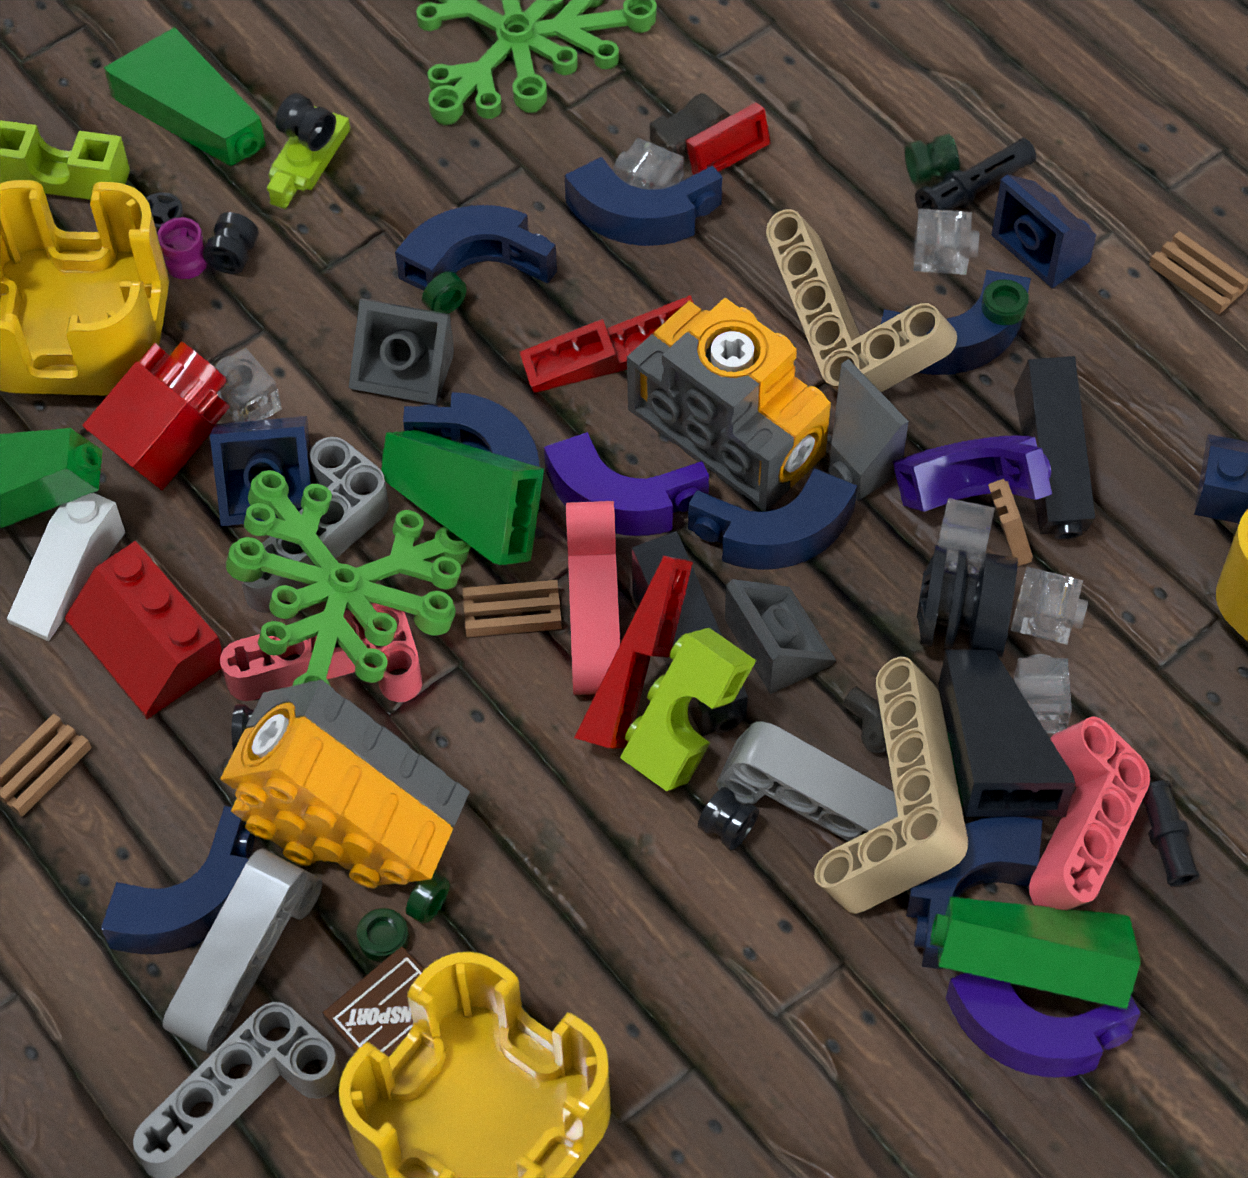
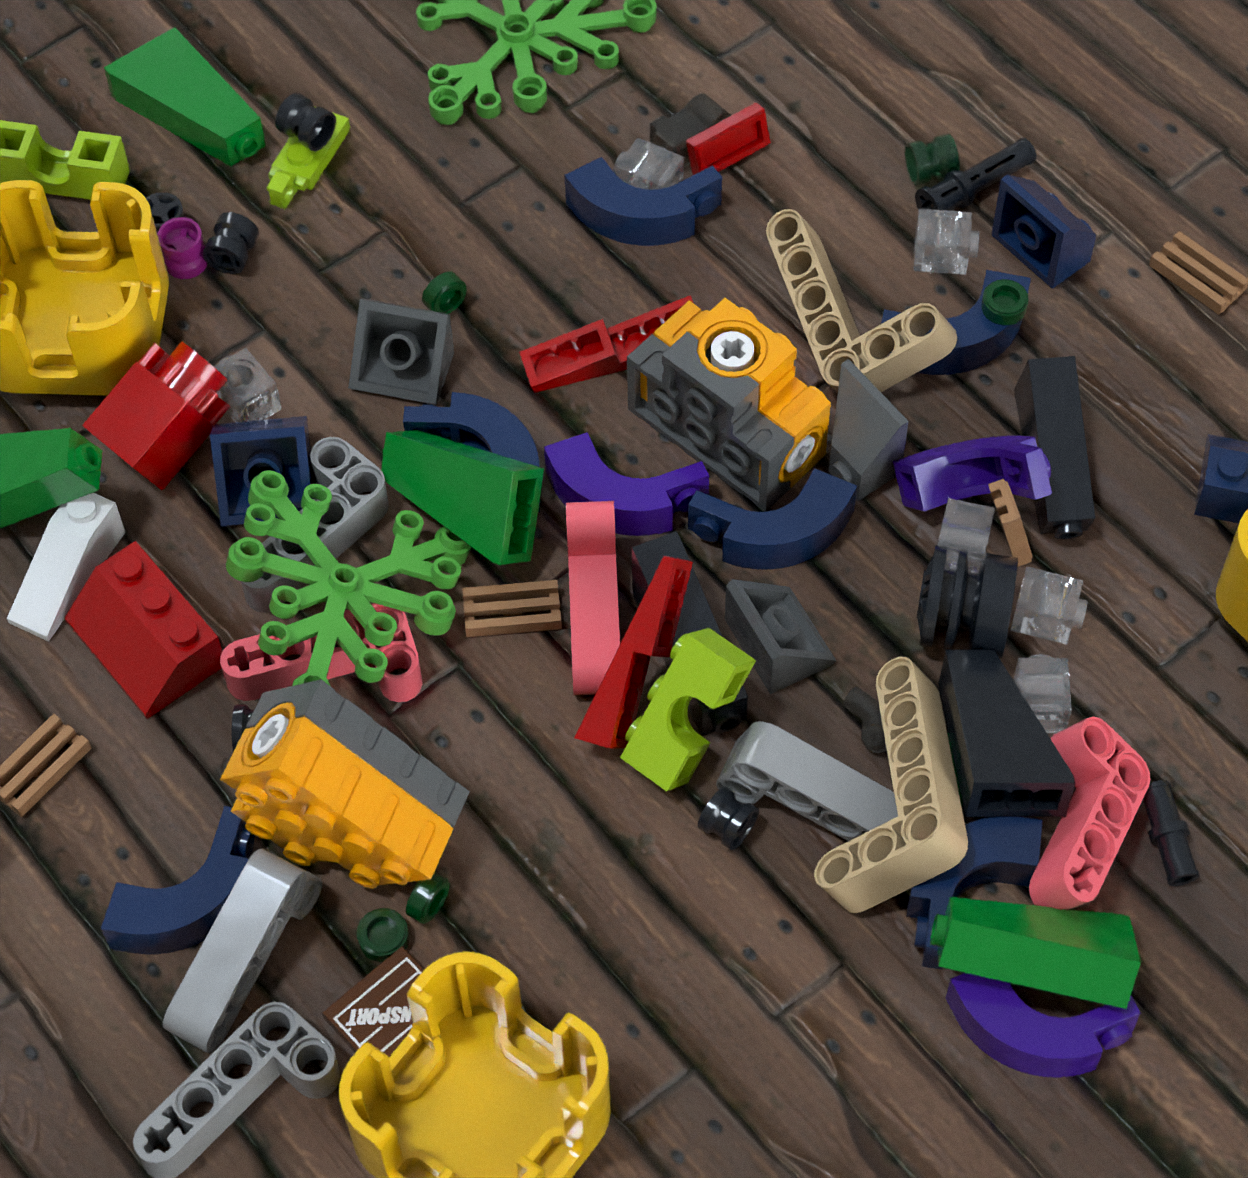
(470, 237): dark blue arch -> none

